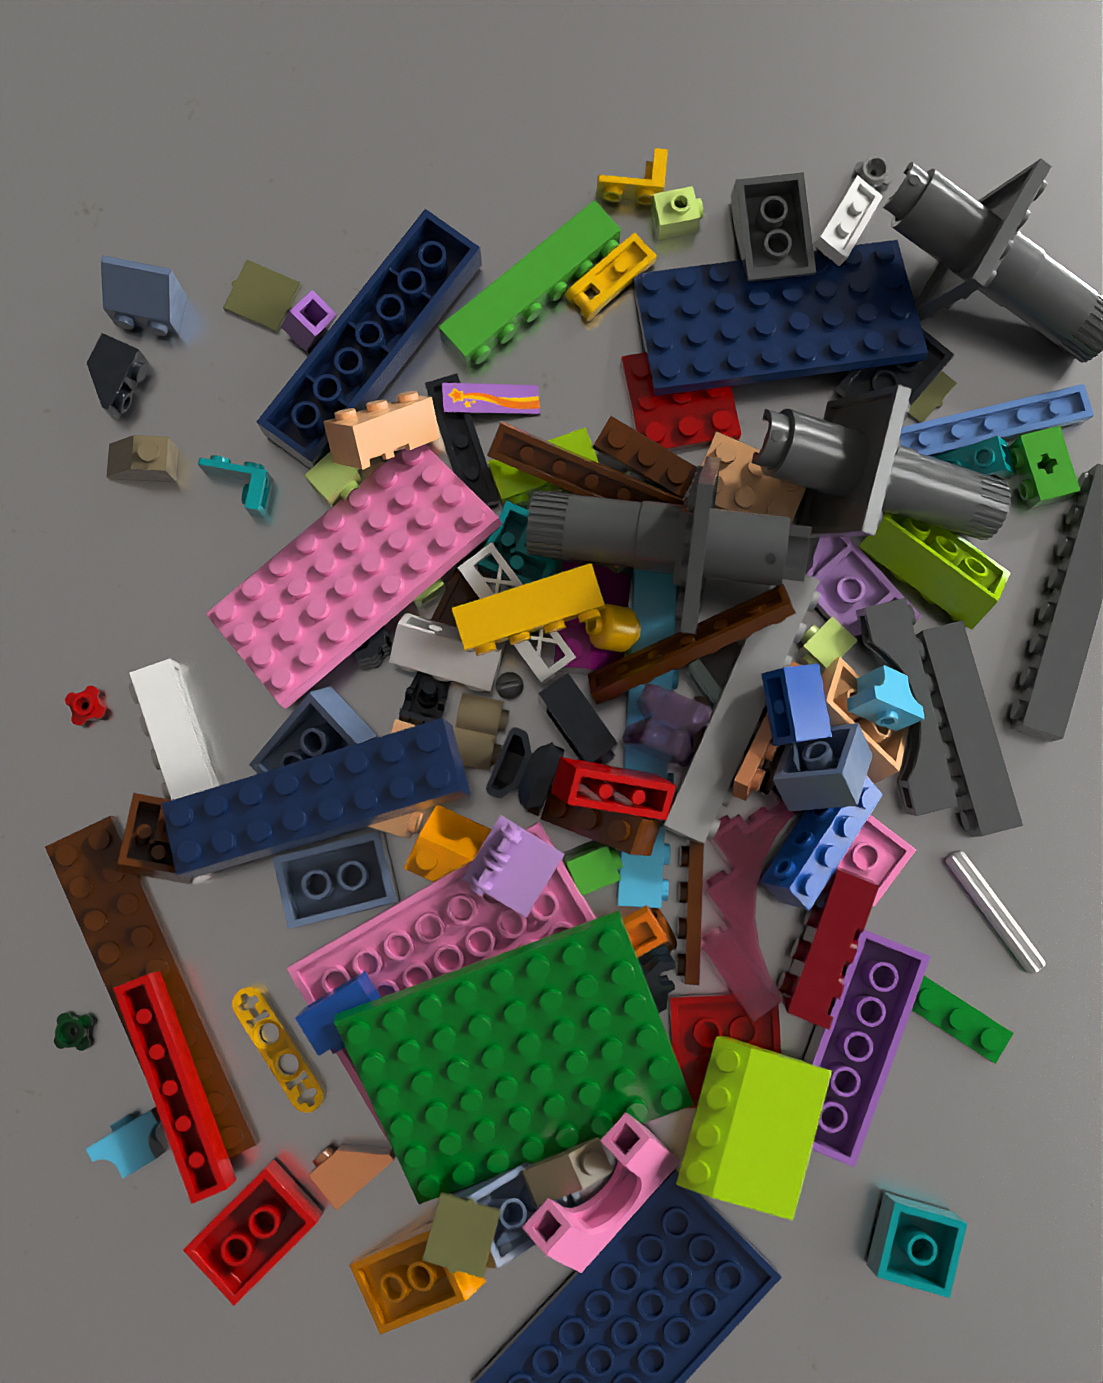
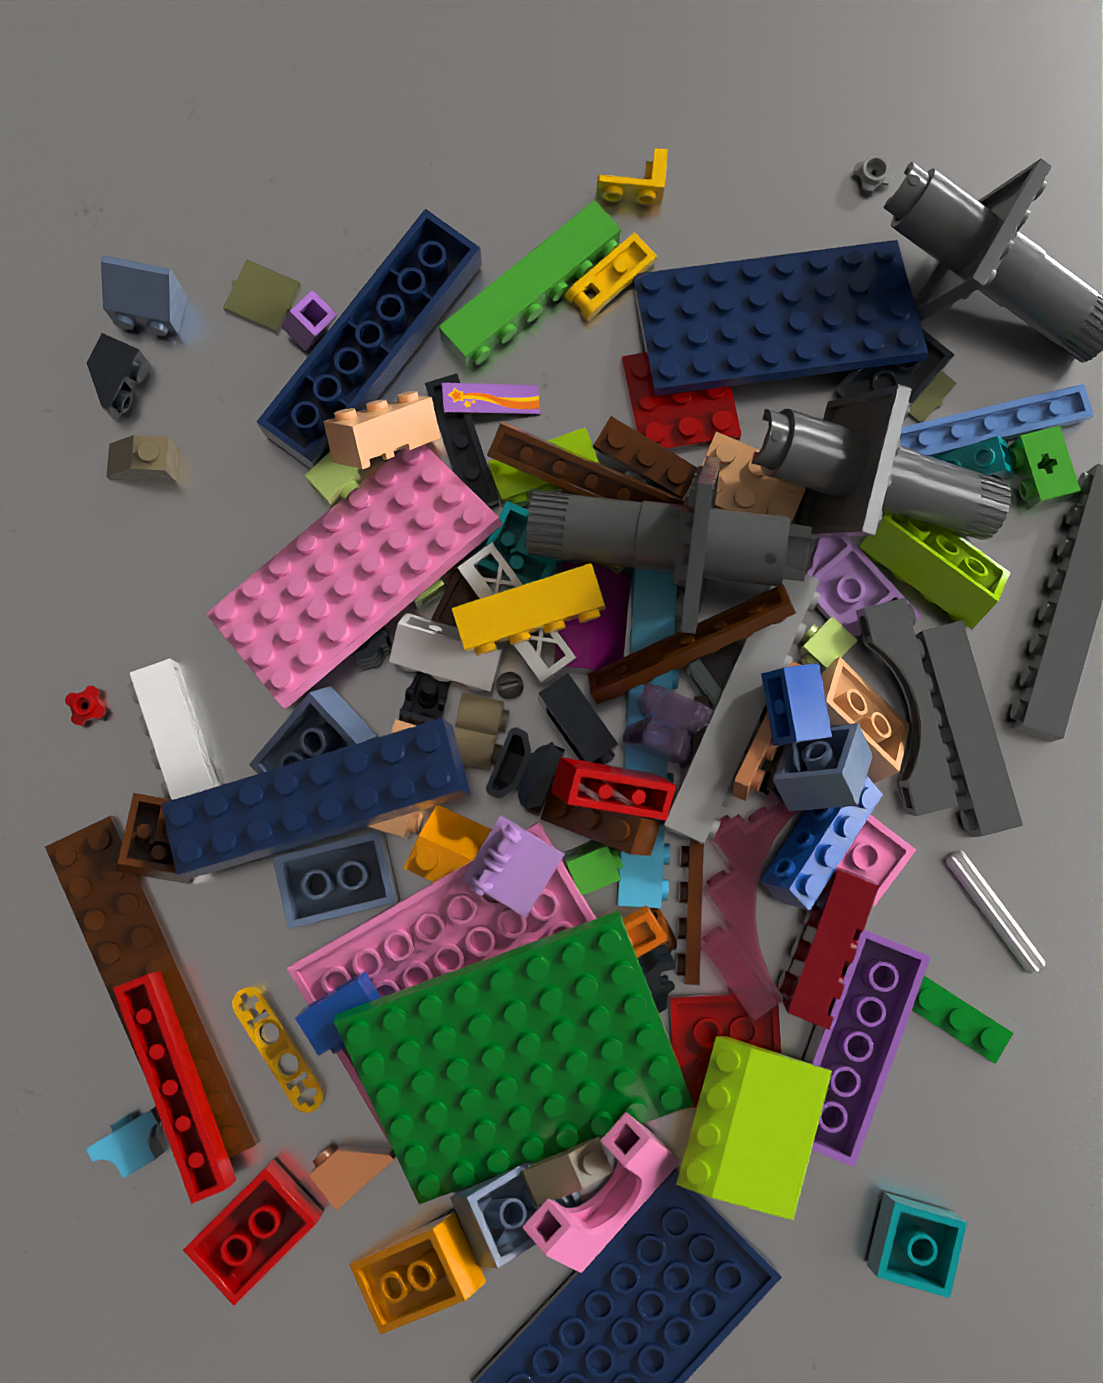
(63, 1035): dark green plate -> none
(256, 493): teal bracket -> none
(461, 1235): olive piece -> none
(614, 629): yellow head -> none
(676, 213): yellowish green brick -> none
(773, 227): dark grey slope -> none
(848, 220): white plate -> none
(885, 699): medium azure brick -> none

